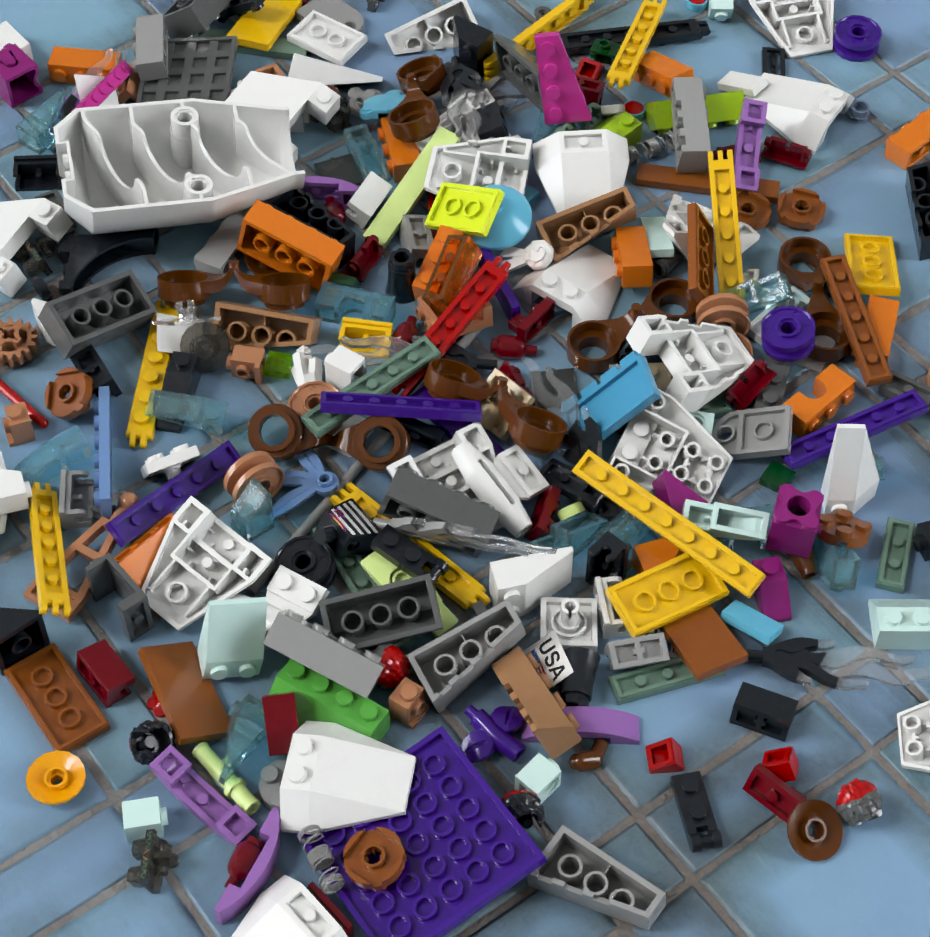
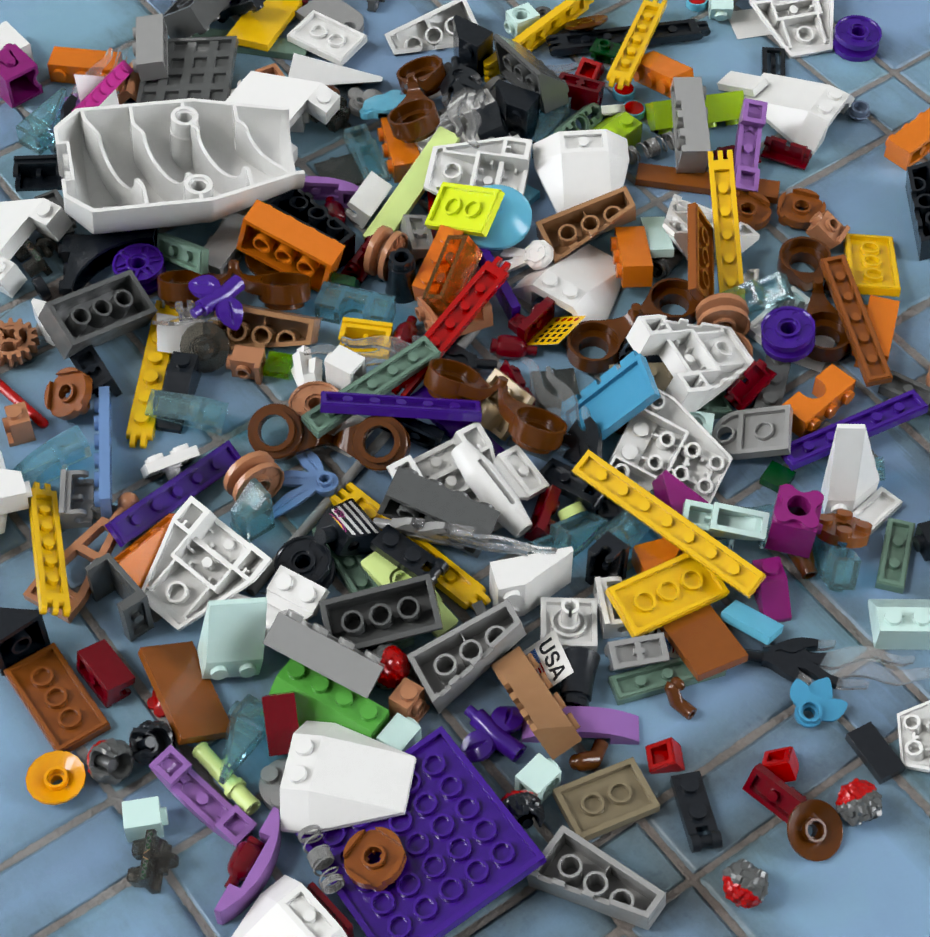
(110, 761): none -> dark grey piece
(145, 263): none -> dark purple wheel
(183, 253): none -> sand green tile
(218, 299): none -> dark purple plant
(379, 250): none -> nougat wheel
(401, 733): none -> light aqua brick
(519, 108): none -> black slope
(520, 18): none -> light aqua brick
(556, 330): none -> yellow sticker
(559, 85): dark pink wing -> none
(586, 23): none -> reddish brown dish
(606, 799): none -> dark tan plate
(625, 94): none -> tile
(676, 700): none -> reddish brown arm
(745, 884): none -> dark grey piece
(747, 24): none -> white sticker
(763, 711): black hinge -> none
(818, 700): none -> dark azure plate
(827, 229): none -> nougat brick
(875, 752): none -> black tile
(878, 508): none -> white tile

